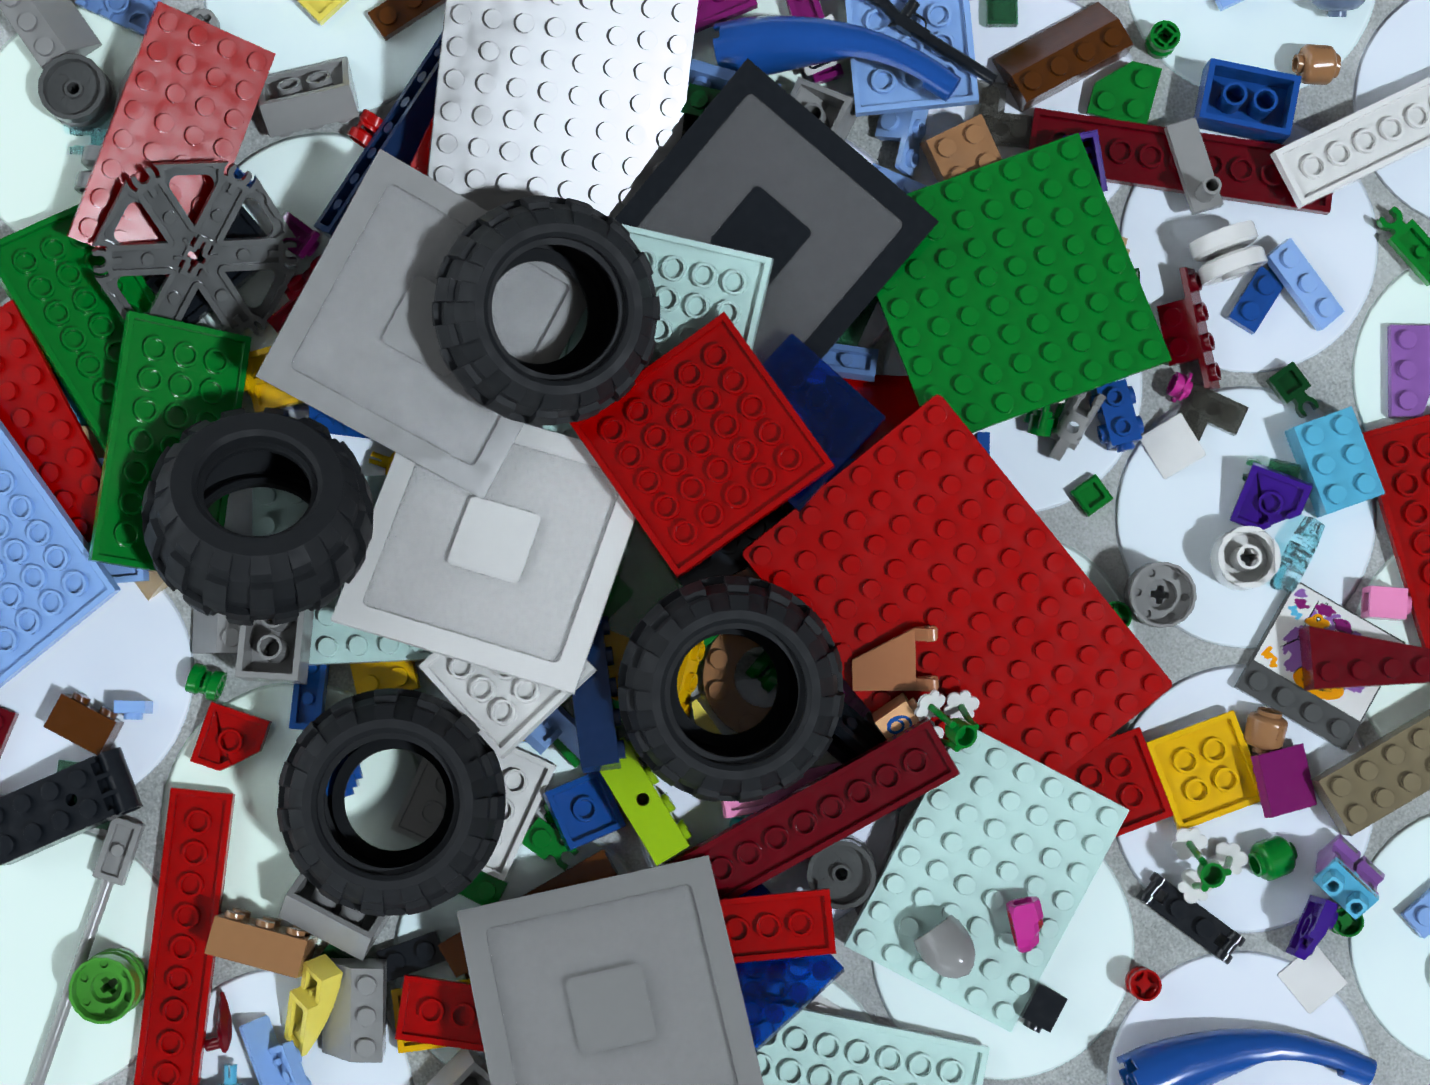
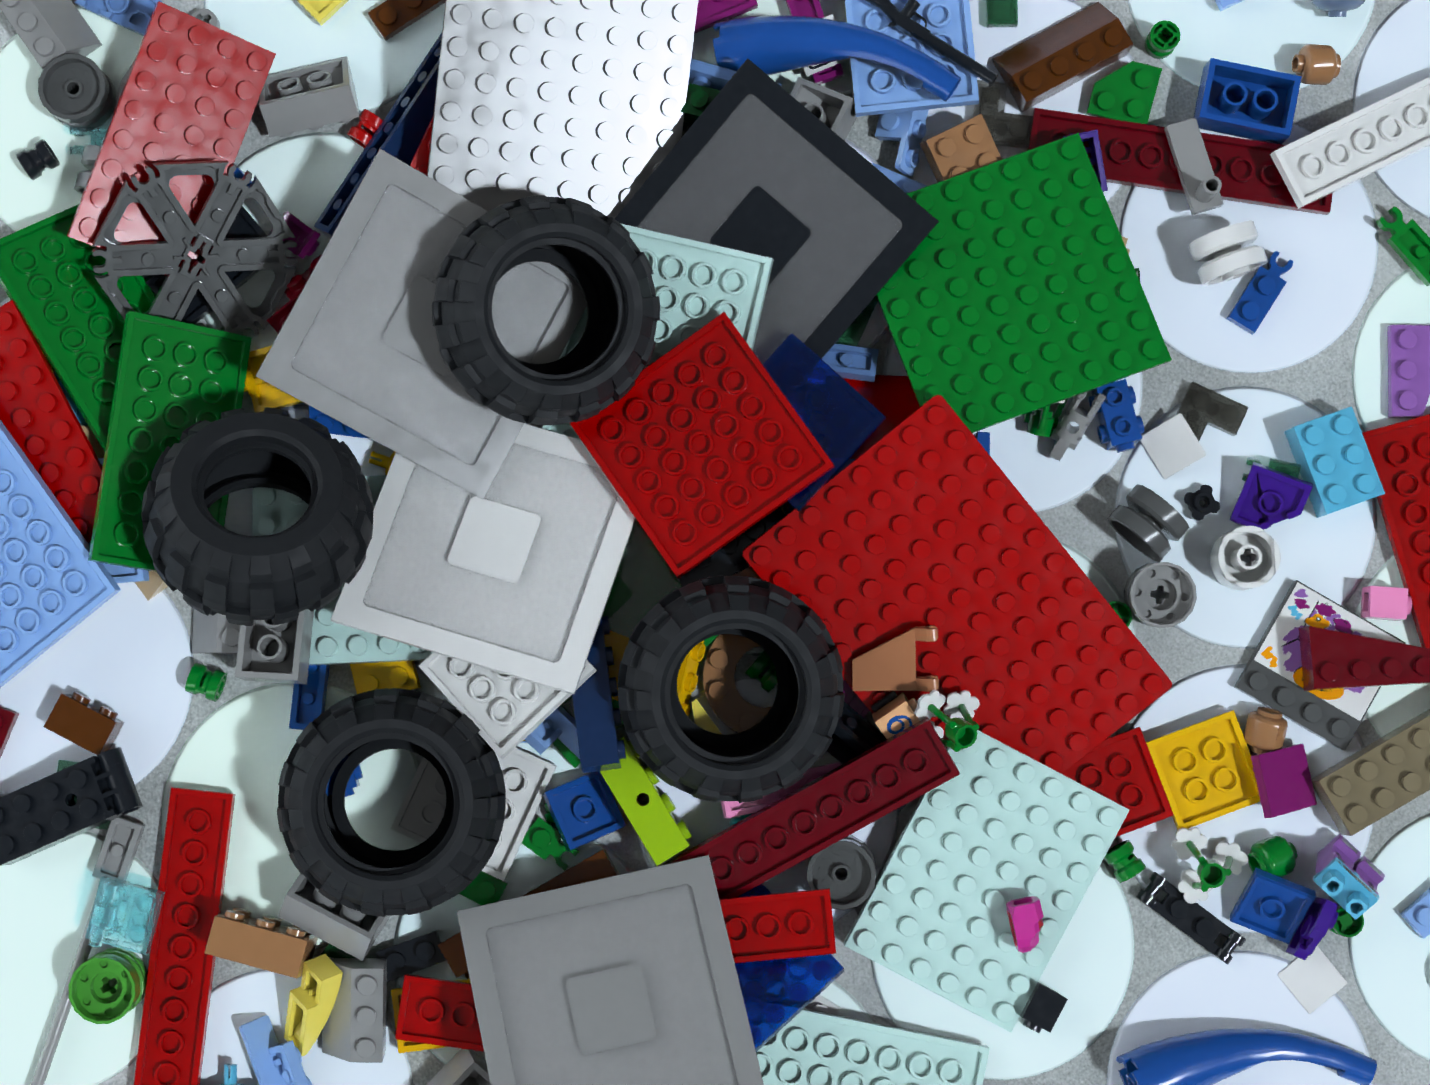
(37, 160): none -> black wheel
(124, 915): none -> clear light blue plate
(133, 709): light blue plate -> none
(224, 1028): dark red bar -> none
(229, 737): red plate -> none
(883, 701): none -> black piece
(947, 949): light grey piece -> none
(1091, 495): green tile -> none
(1124, 861): none -> green wheel
(1148, 522): none -> dark grey wheel
(1149, 984): red wheel -> none
(1179, 386): dark pink plate -> none
(1186, 330): dark red bracket -> none
(1197, 510): none -> black plate
(1272, 905): none -> blue tile
(1291, 385): dark green plate -> none
(1298, 554): clear light blue hinge -> none
(1304, 284): light blue plate -> none

